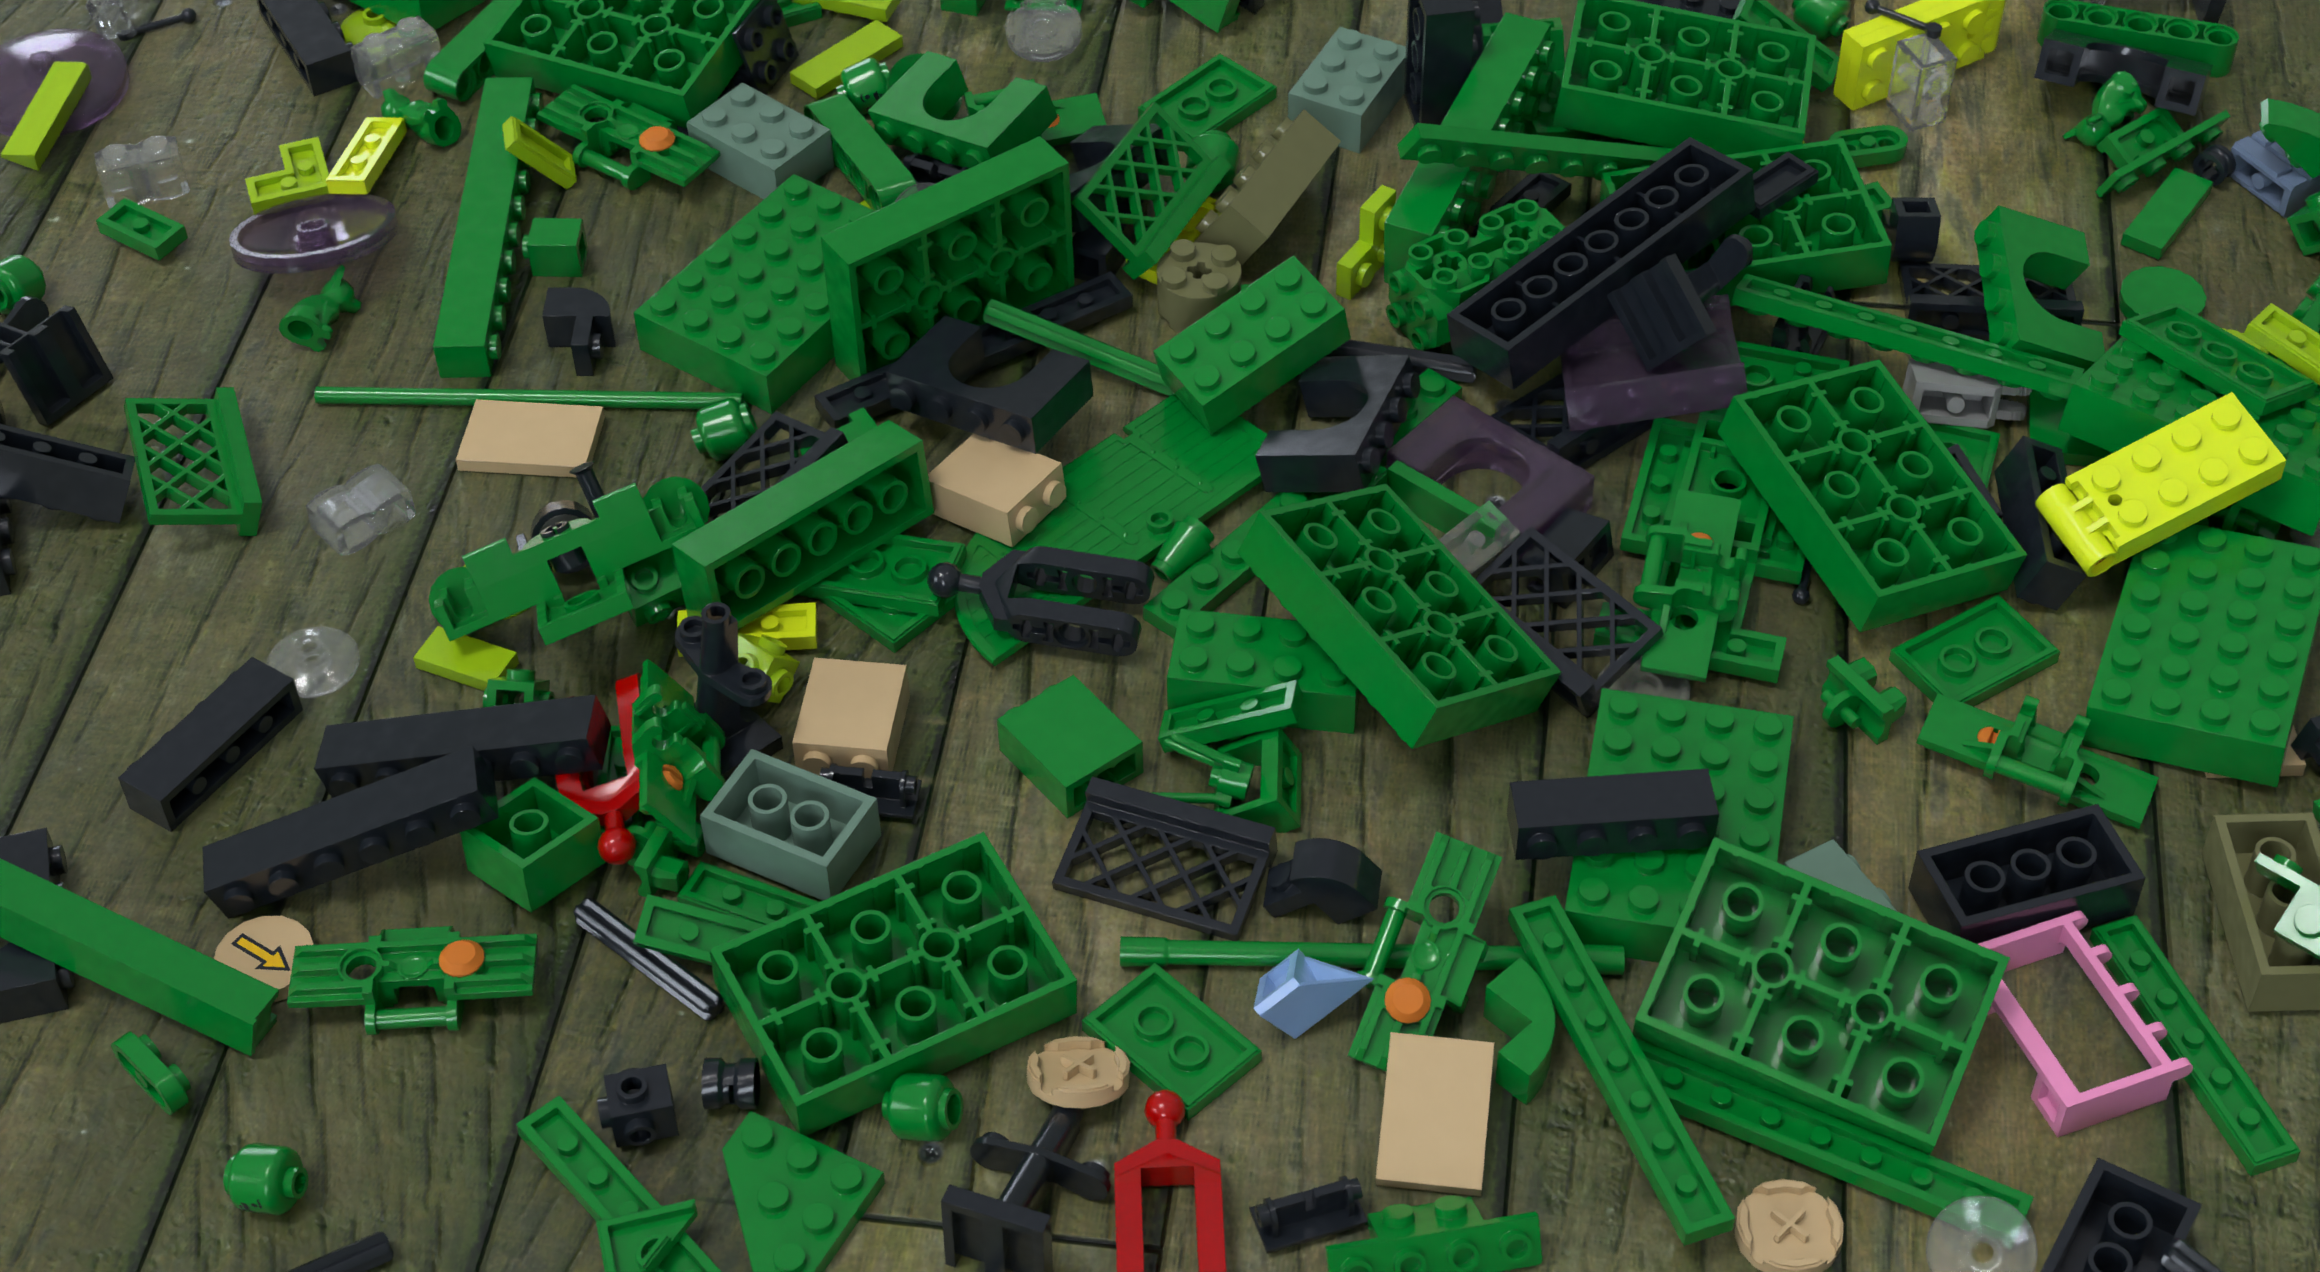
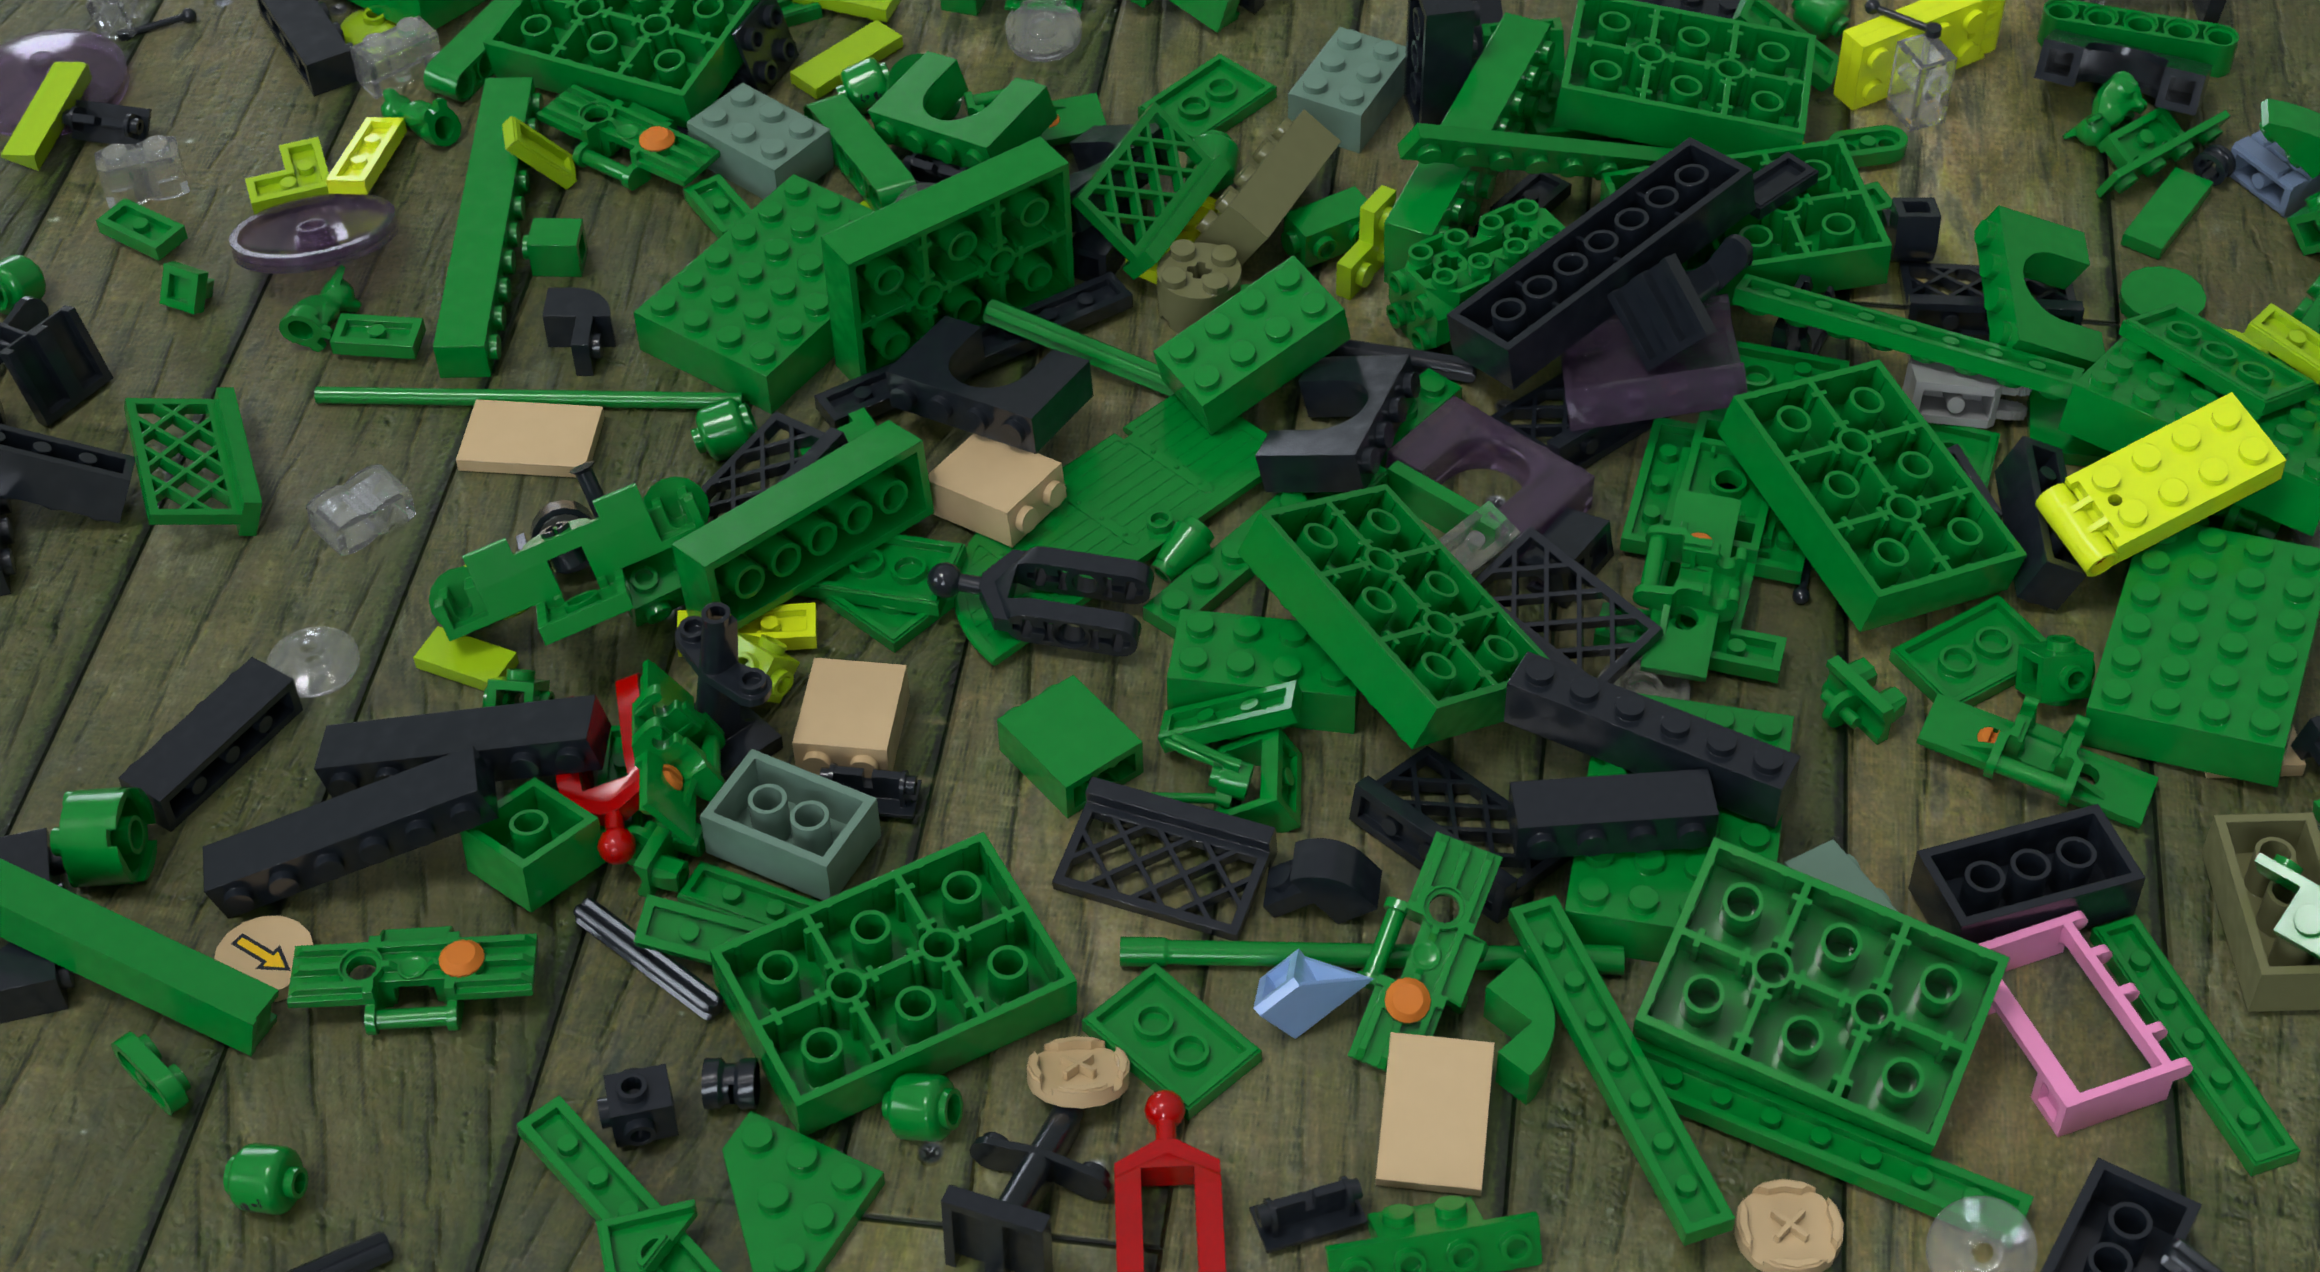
(105, 836): none -> green brick
(107, 122): none -> black hinge
(185, 287): none -> green tile
(378, 336): none -> green plate
(716, 204): none -> green plate
(1323, 227): none -> green brick
(1410, 832): none -> black fence
(1649, 736): none -> black brick
(2055, 670): none -> green brick

